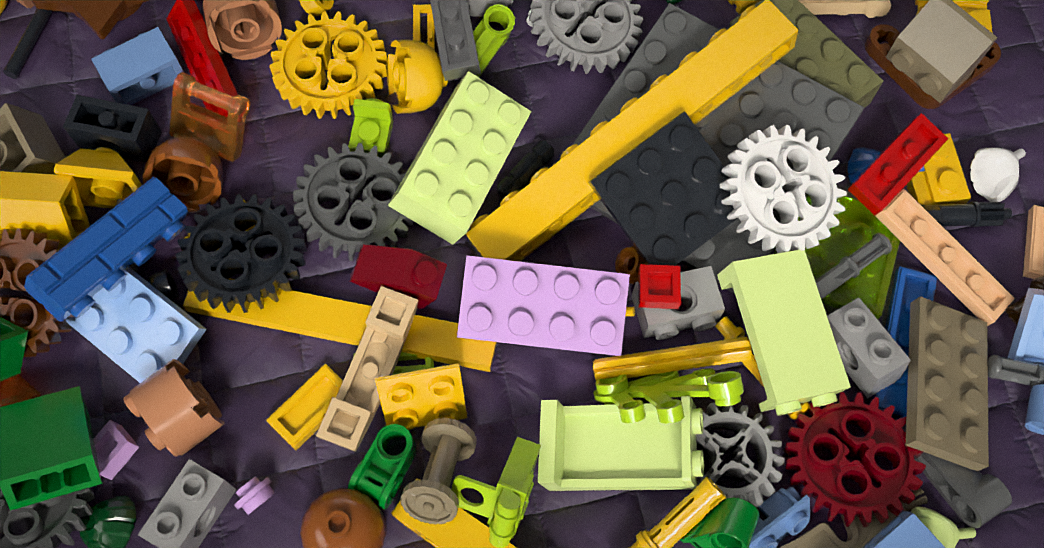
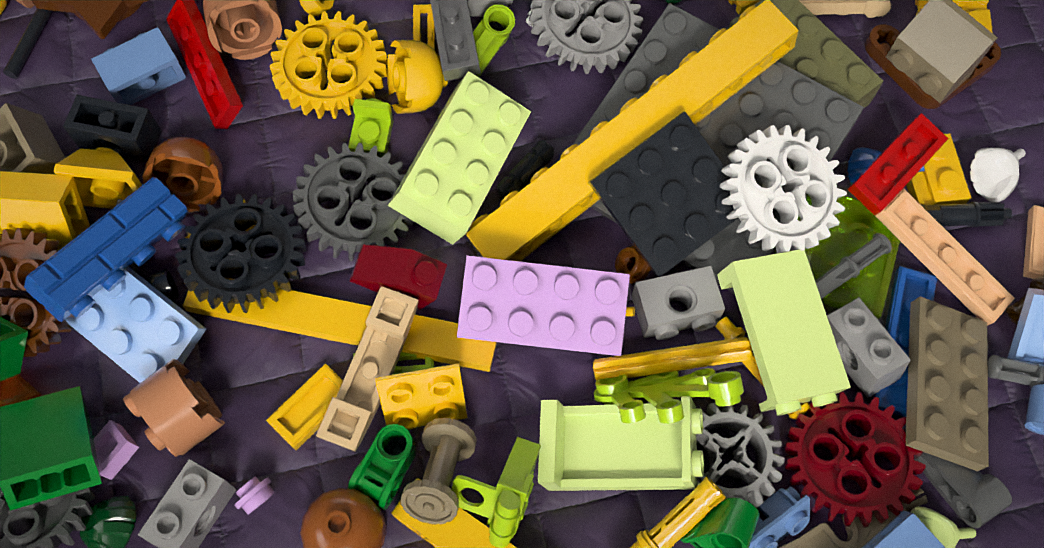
(193, 121): clear orange plate -> none
(659, 286): red plate -> none

